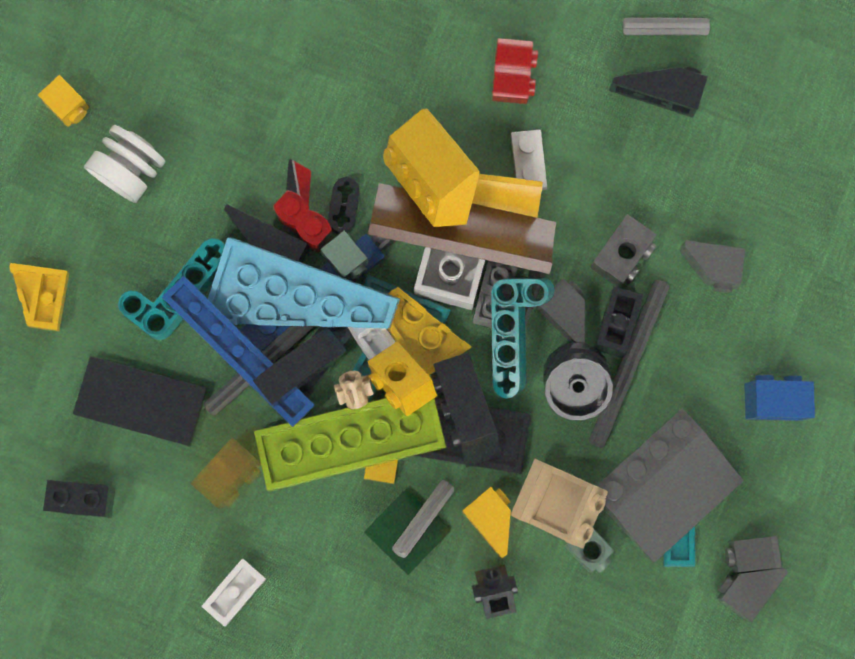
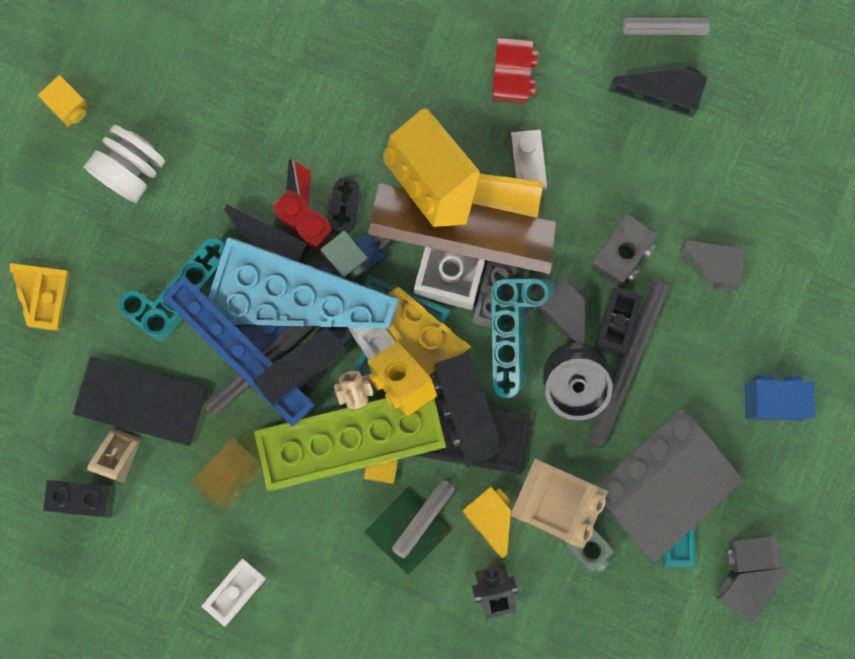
(115, 455): none -> tan slope

